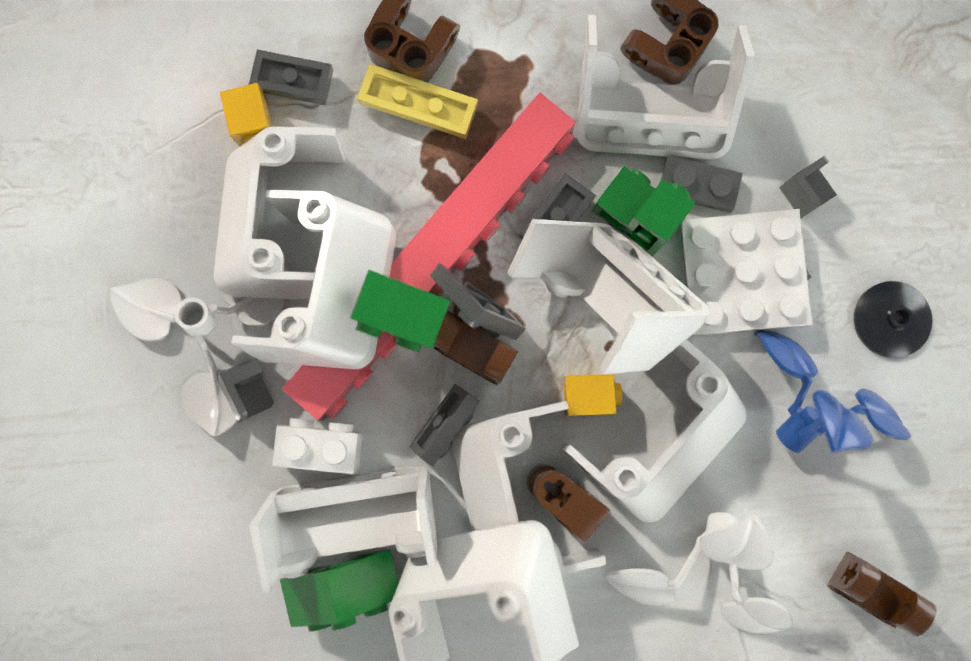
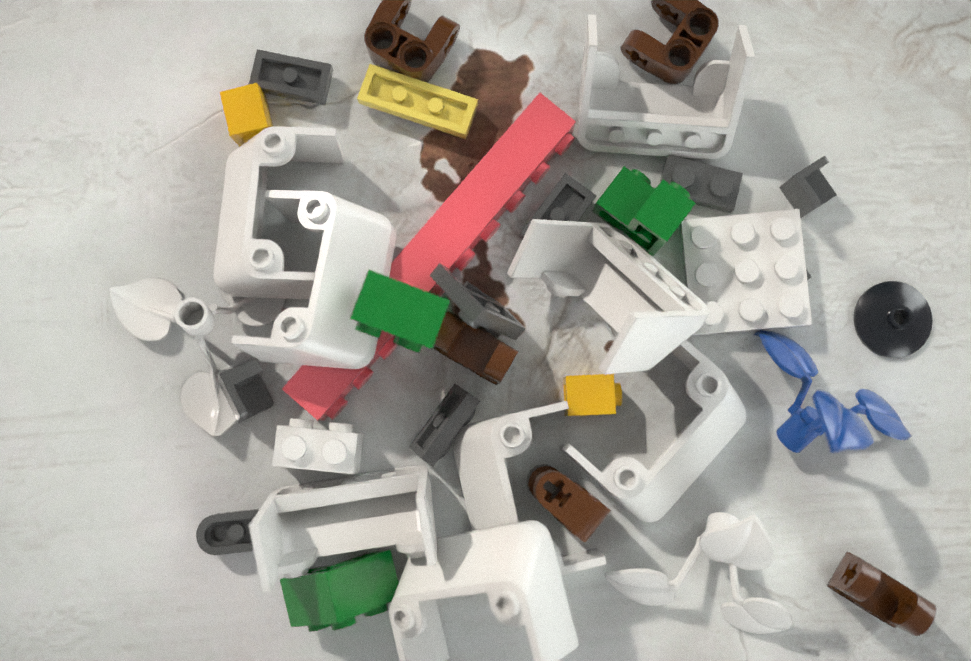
(237, 532): none -> dark grey plate

